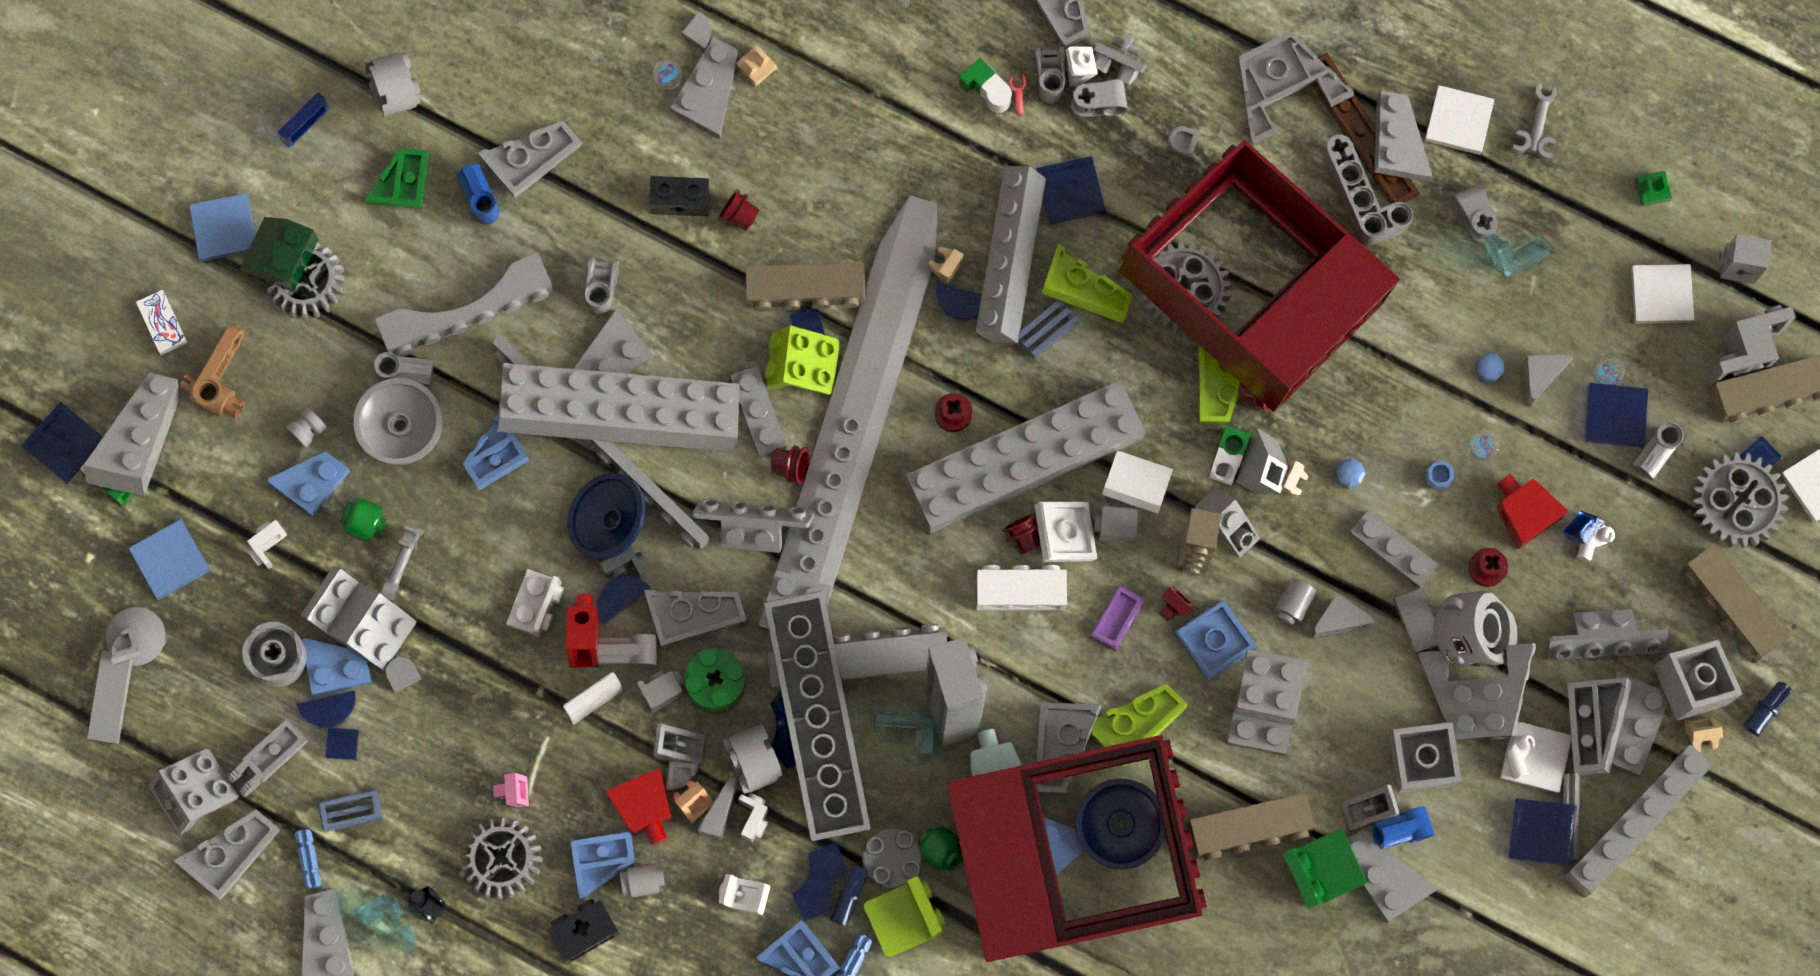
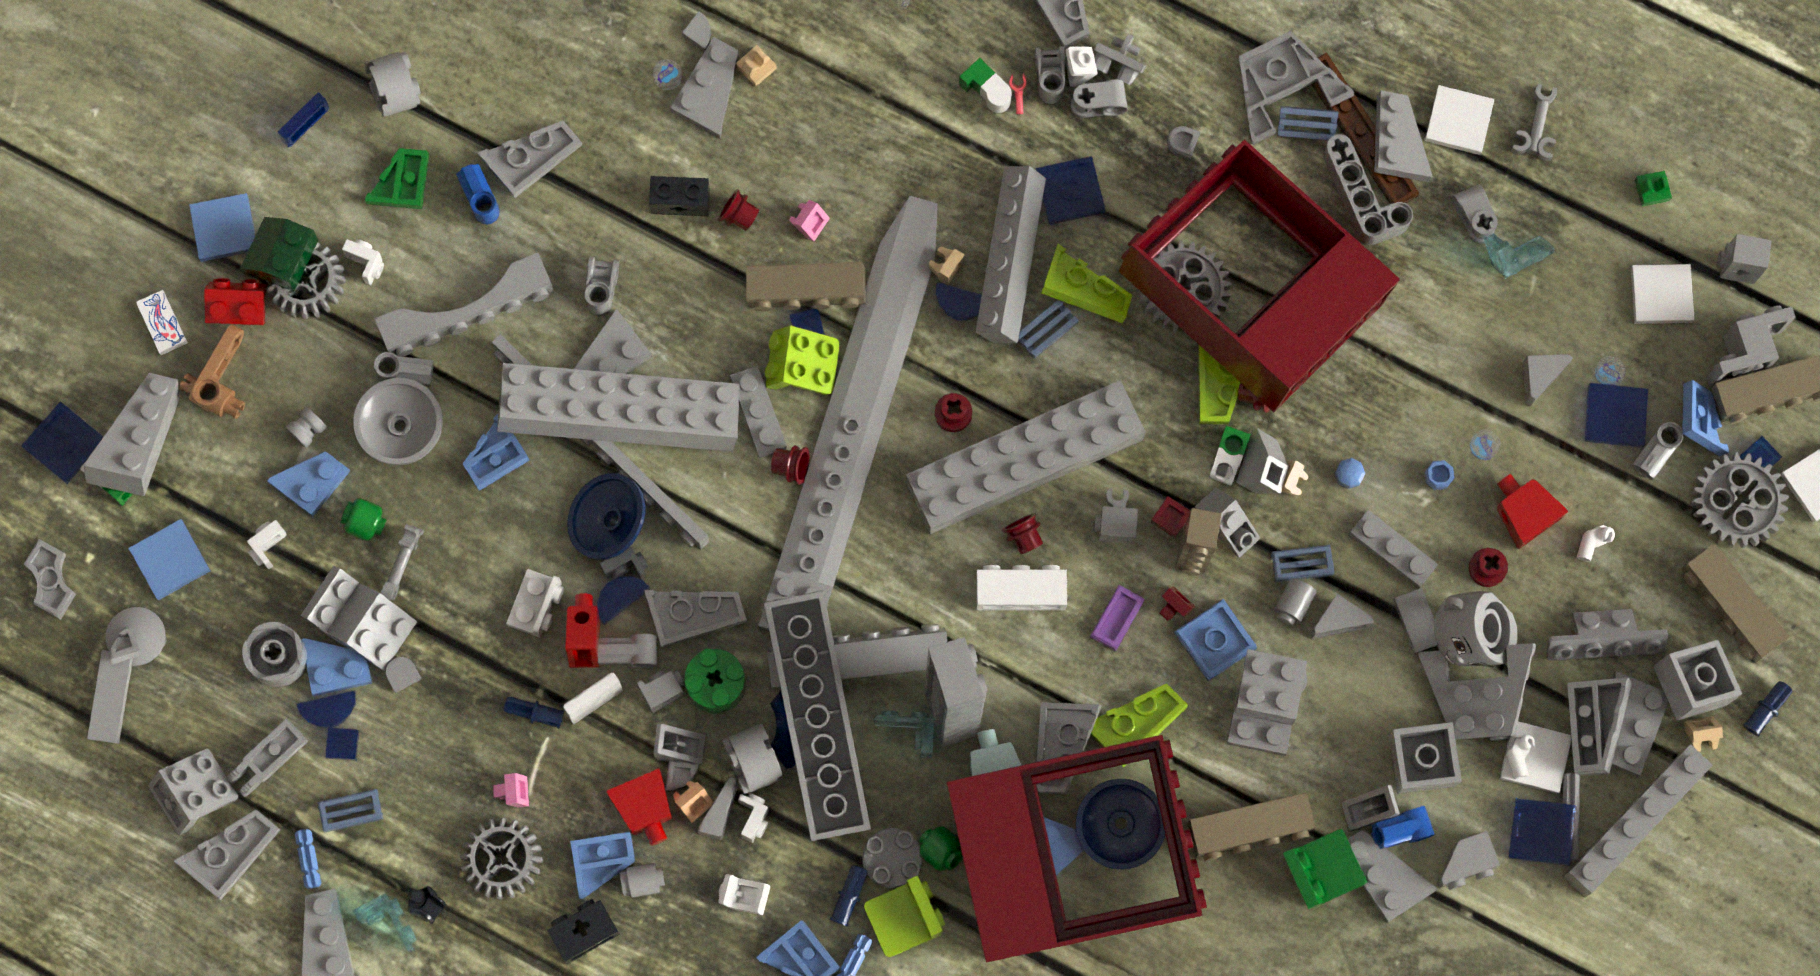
(52, 590): none -> light grey tile
(235, 302): none -> red bracket
(364, 254): none -> white bracket
(534, 711): none -> dark blue axle
(750, 525): light grey bracket -> none
(810, 220): none -> bright pink tile
(825, 868): clear blue tile -> none
(1065, 531): white tile -> none
(1137, 482): white tile -> none
(1171, 517): none -> dark red tile
(1277, 566): none -> sand blue tile
(1306, 123): none -> sand blue tile
(1467, 859): none -> light grey slope
(1489, 367): medium blue tile -> none
(1583, 527): clear blue tile -> none
(1701, 418): none -> medium blue wing

